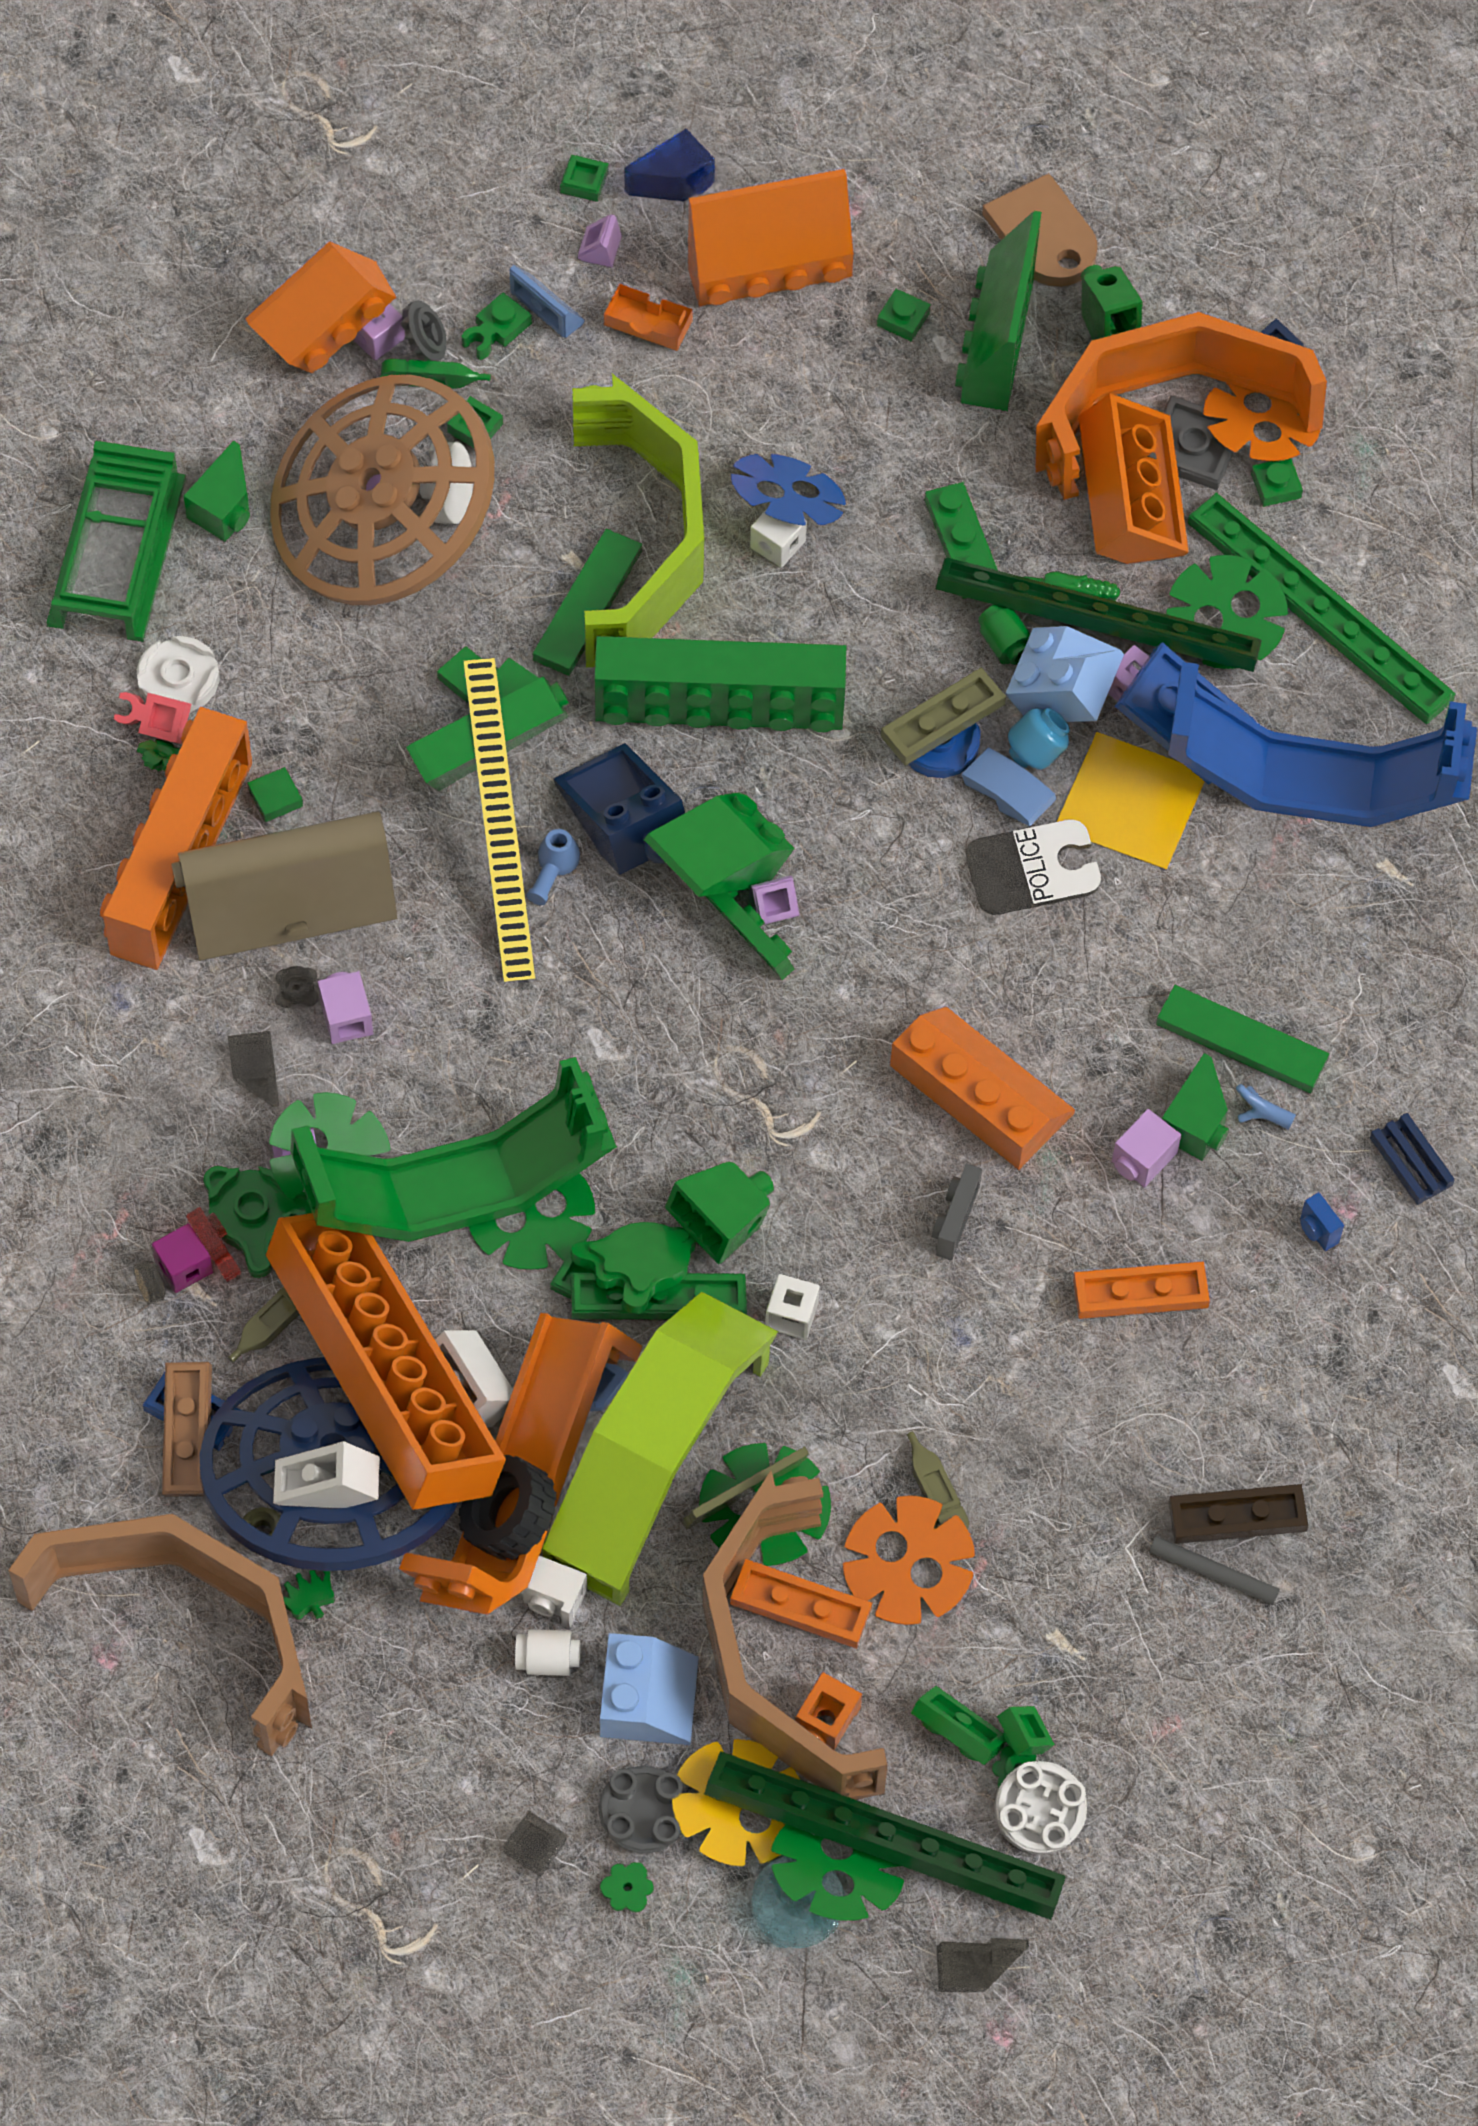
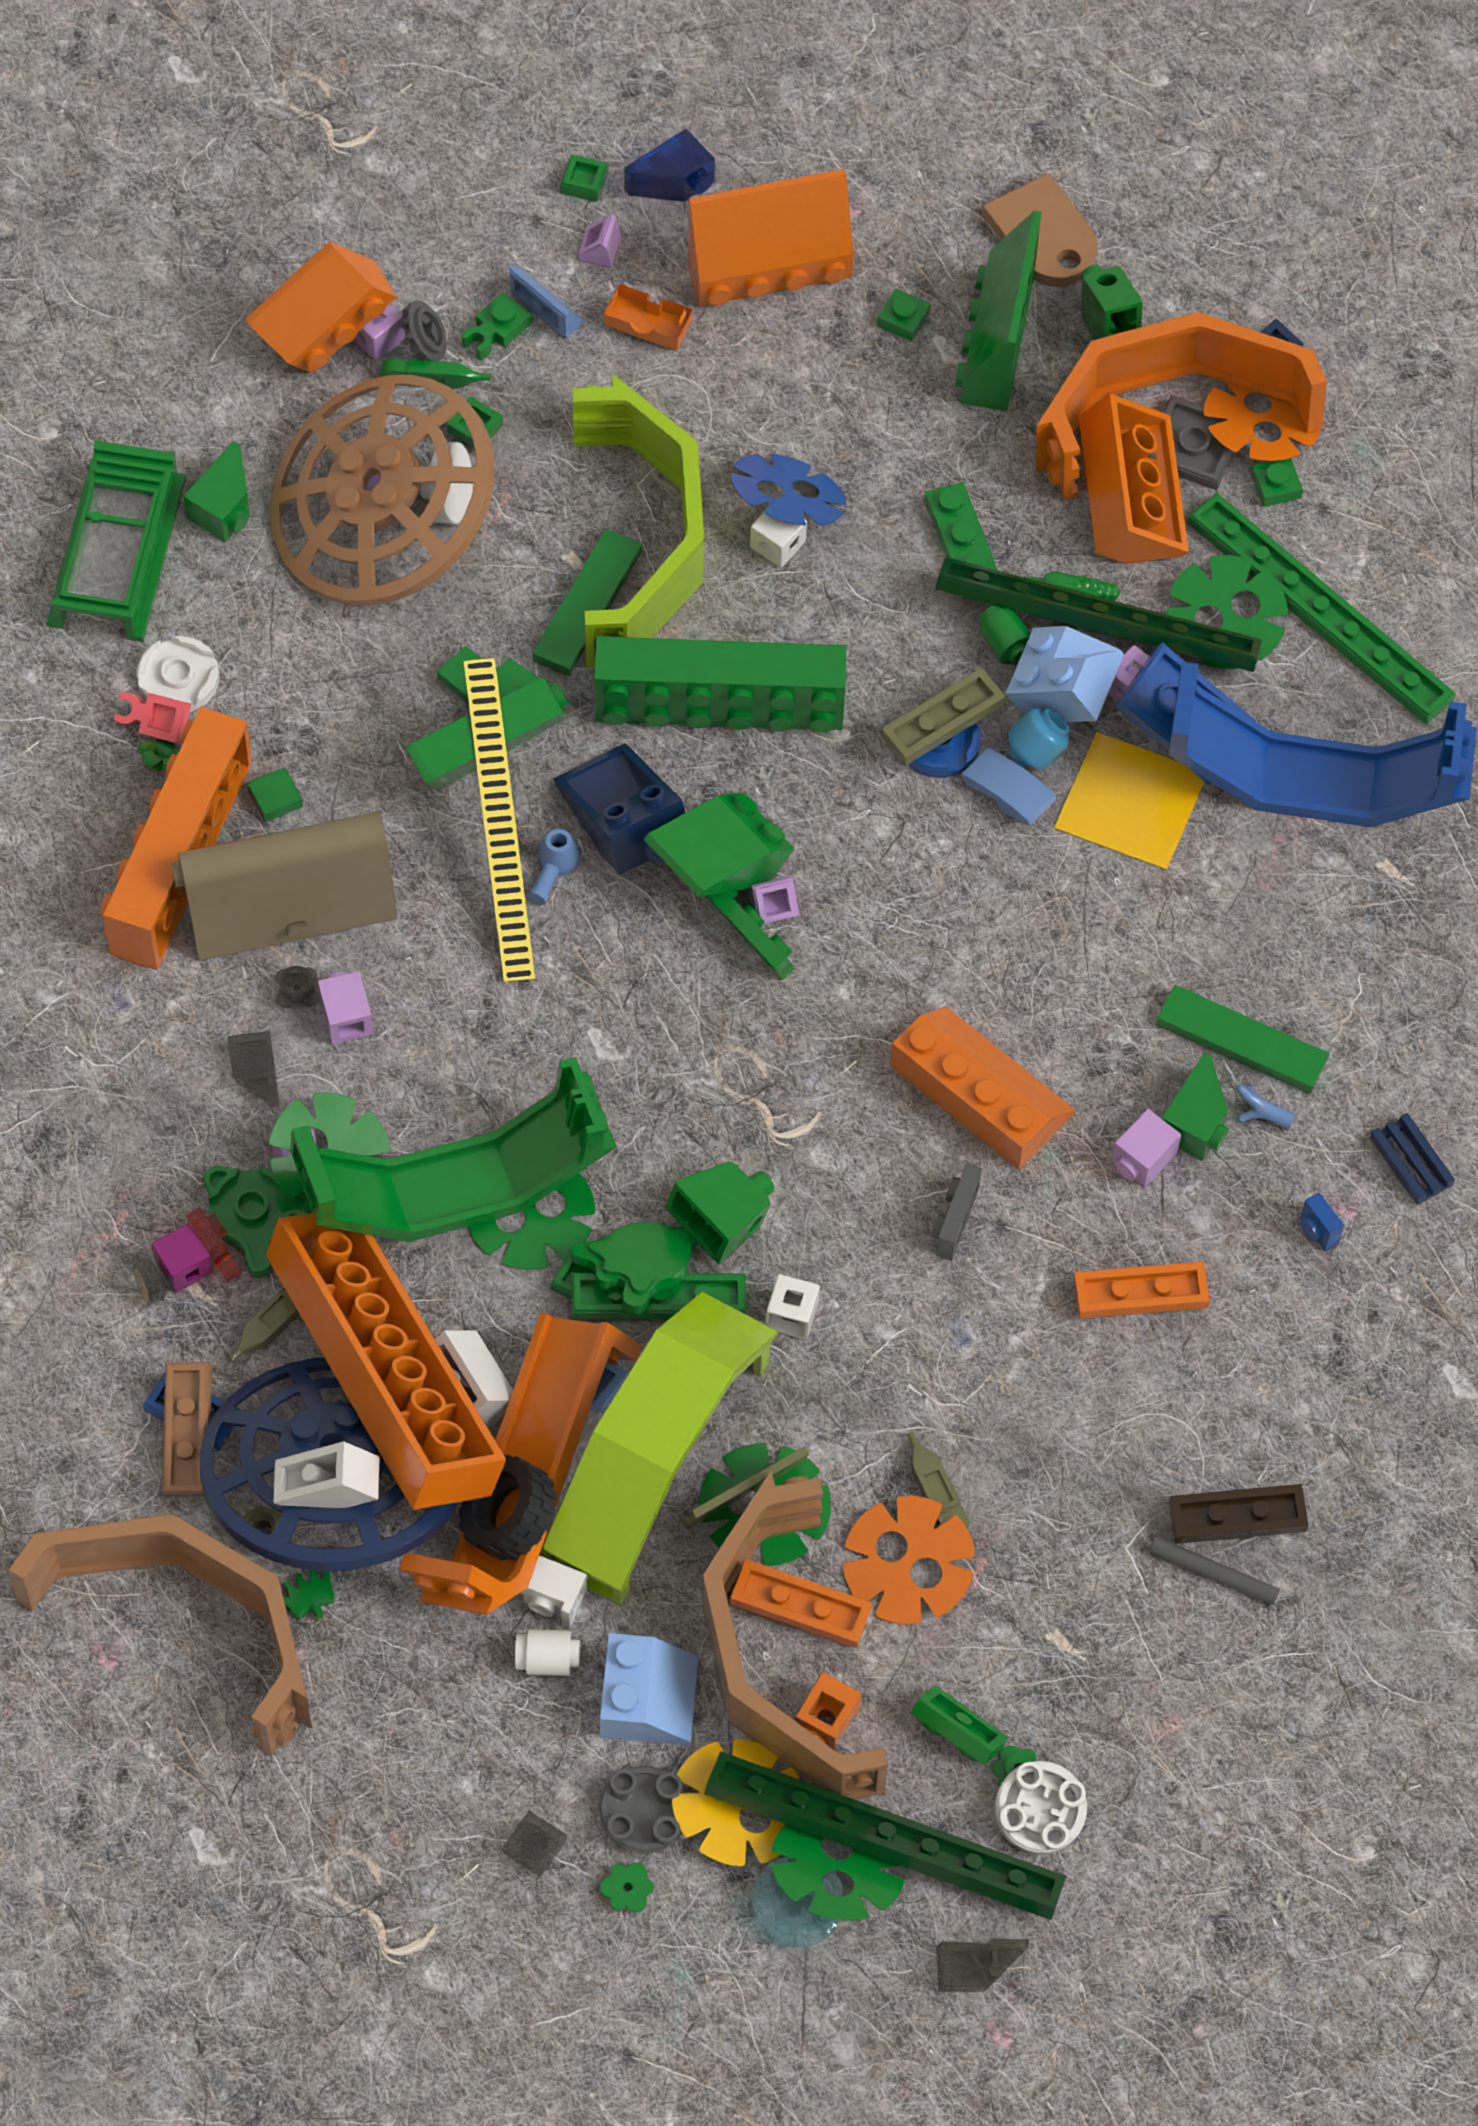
(1023, 869): piece -> none
(1025, 1730): green plate -> none

